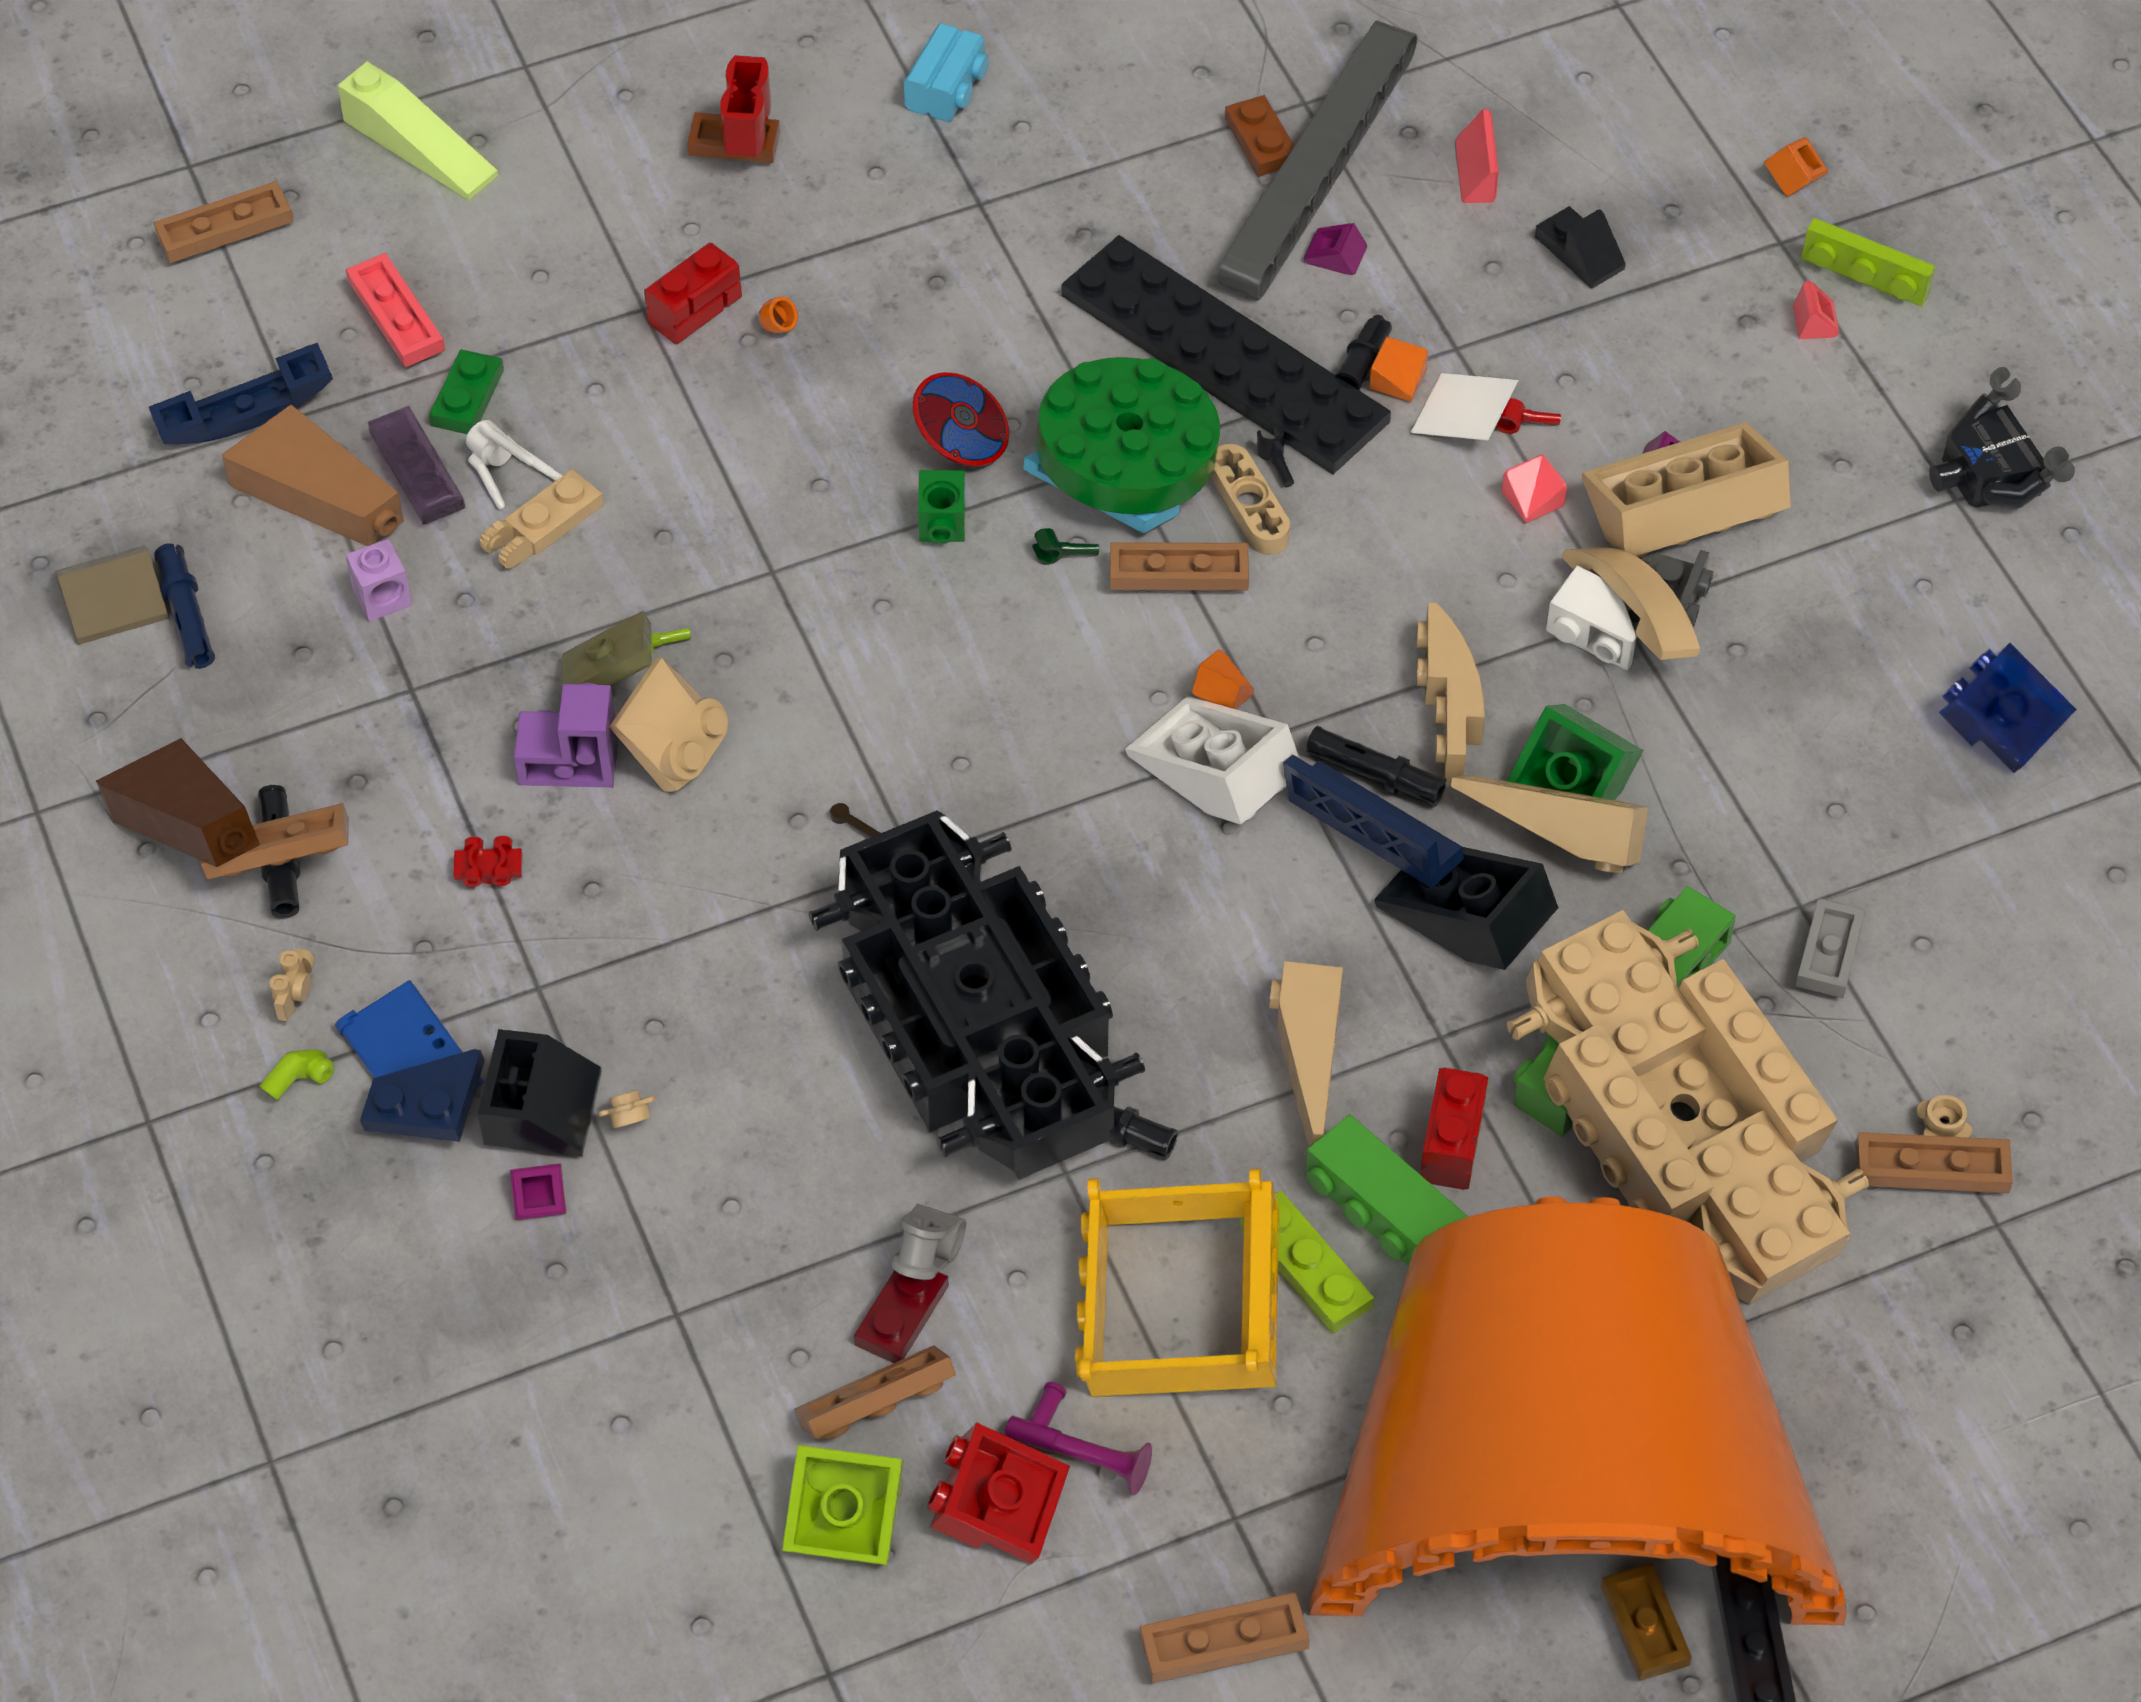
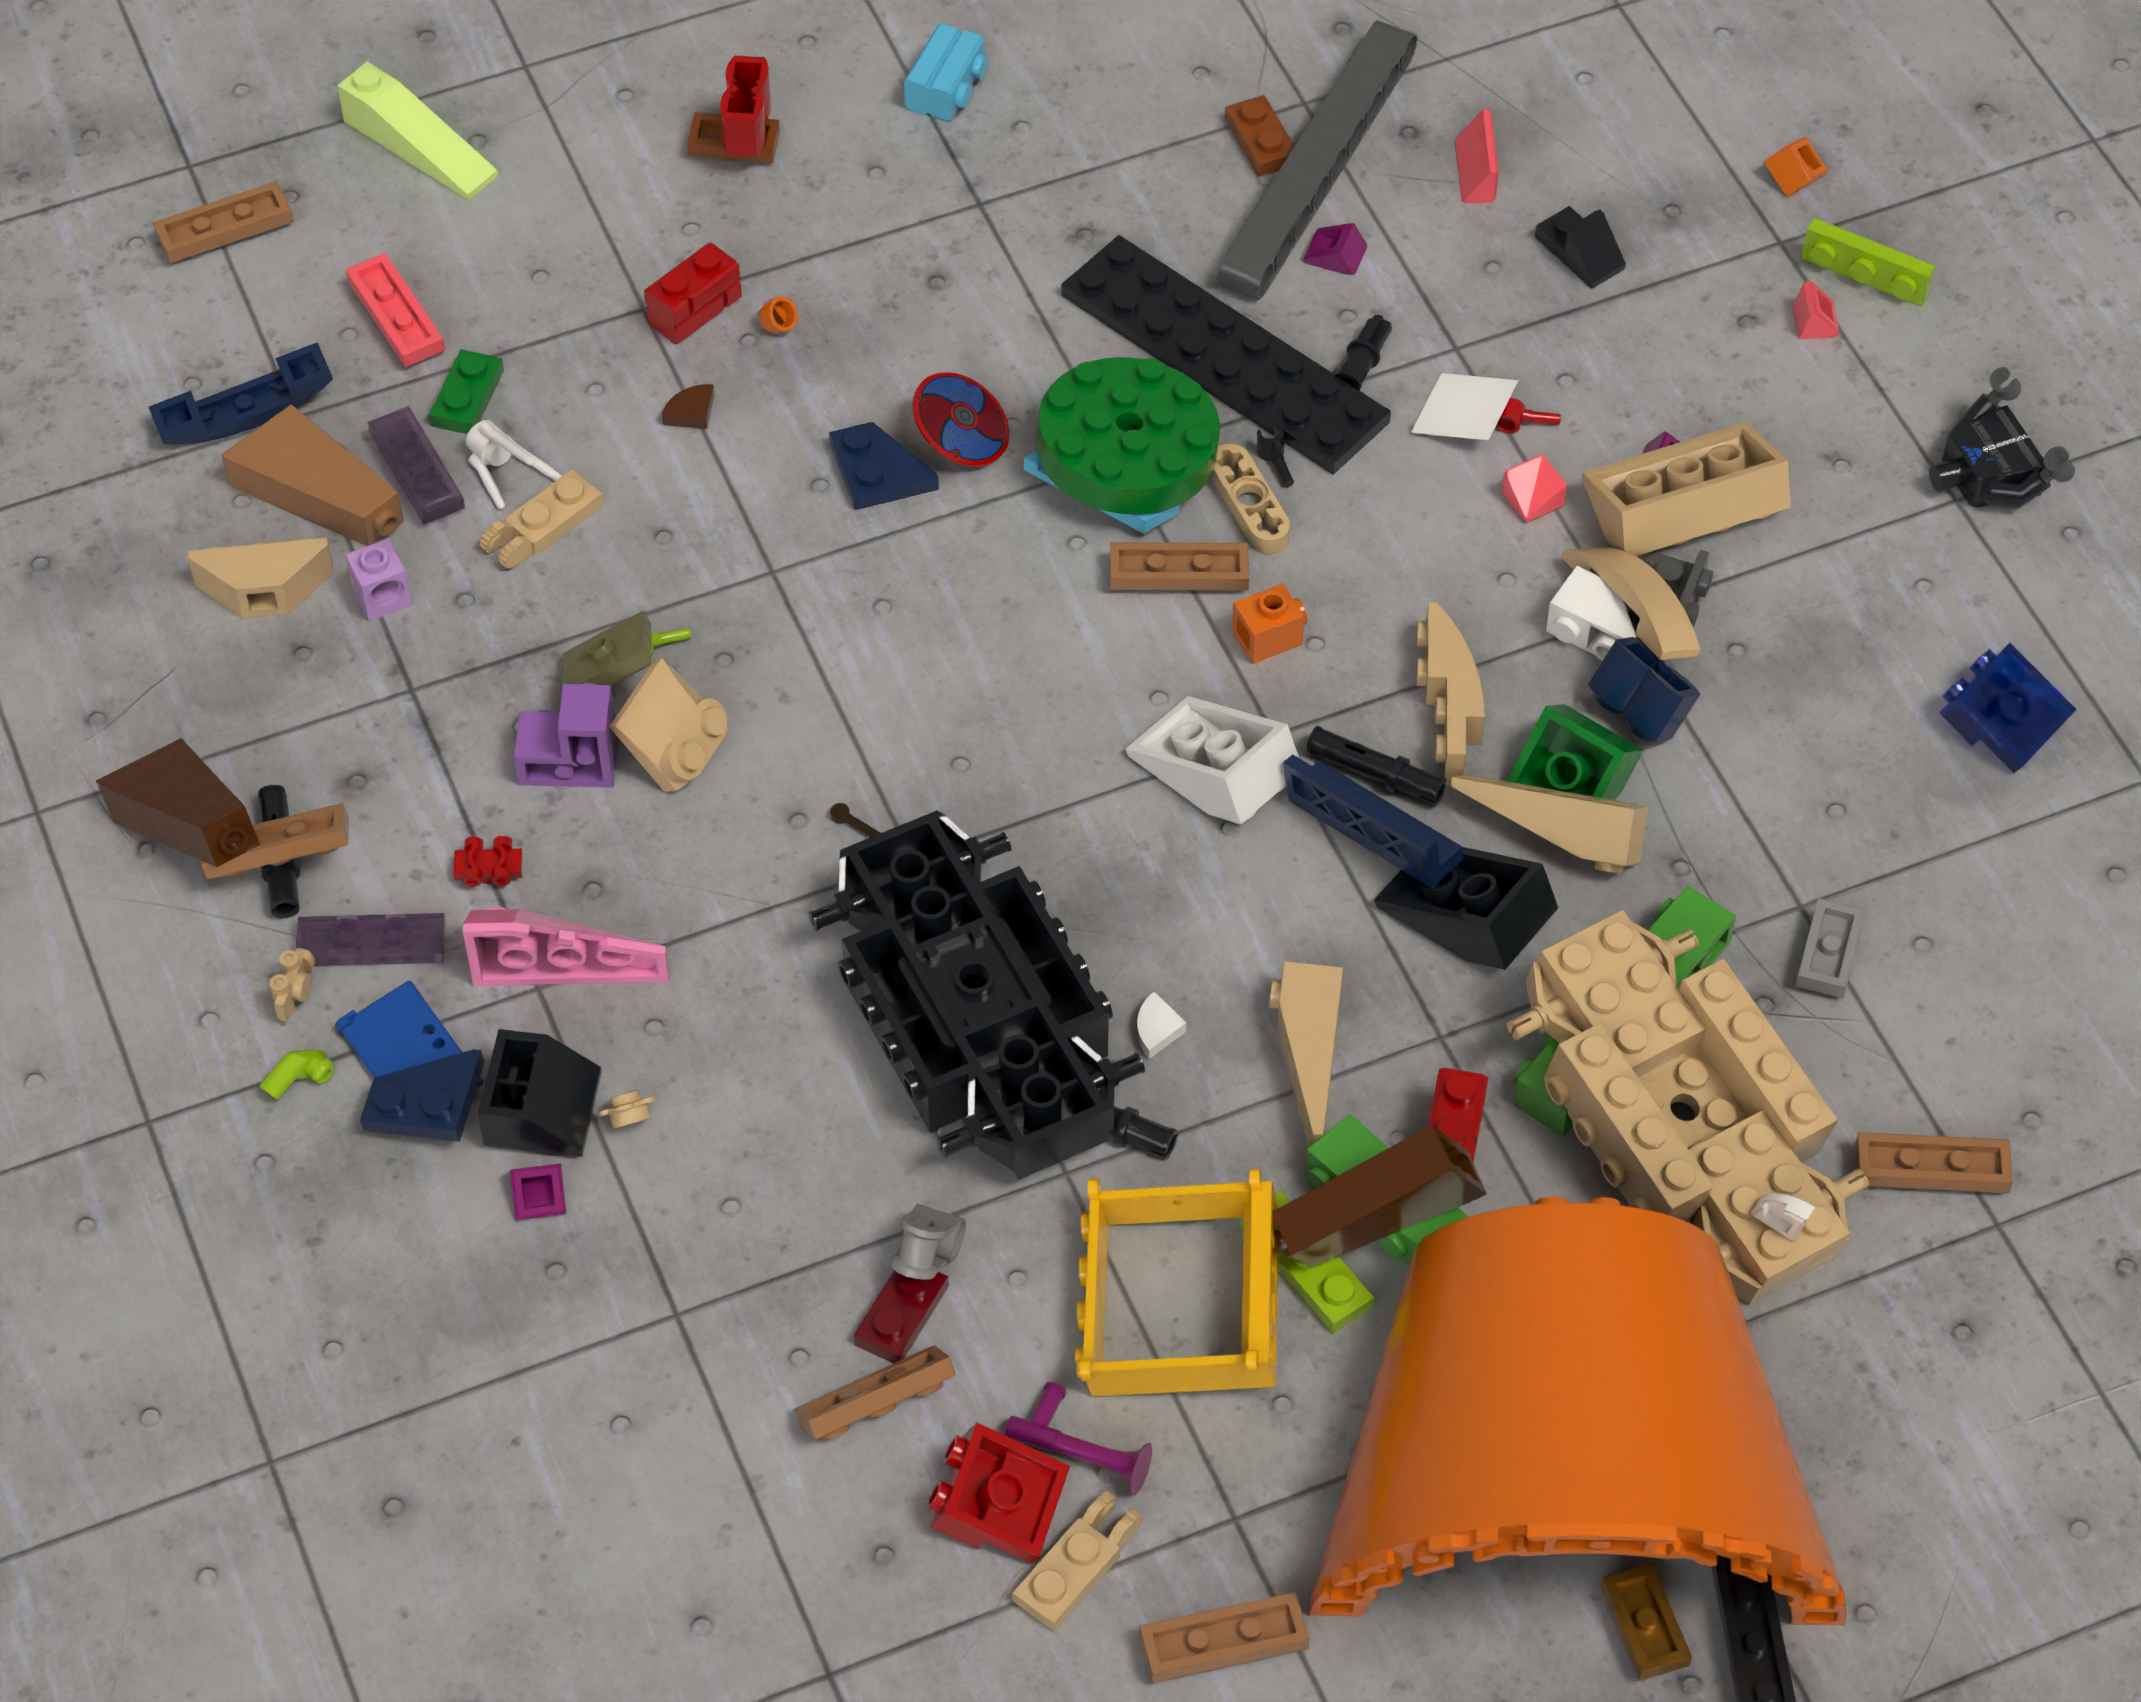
(112, 594): dark tan slope -> none
(180, 590): dark blue pin -> none
(262, 576): none -> tan slope
(373, 939): none -> clear purple plate
(541, 950): none -> bright pink wedge
(690, 407): none -> reddish brown tile
(843, 1505): lime slope -> none
(878, 466): none -> dark blue wing
(941, 506): green brick -> none
(1050, 550): dark green hand -> none
(1075, 1563): none -> tan hinge
(1158, 1025): none -> white tile
(1221, 682): orange slope -> none
(1268, 623): none -> orange brick
(1378, 1198): none -> reddish brown slope
(1398, 369): orange slope -> none
(1643, 690): none -> dark blue brick
(1783, 1213): none -> white tile
(1946, 1108): tan plate -> none

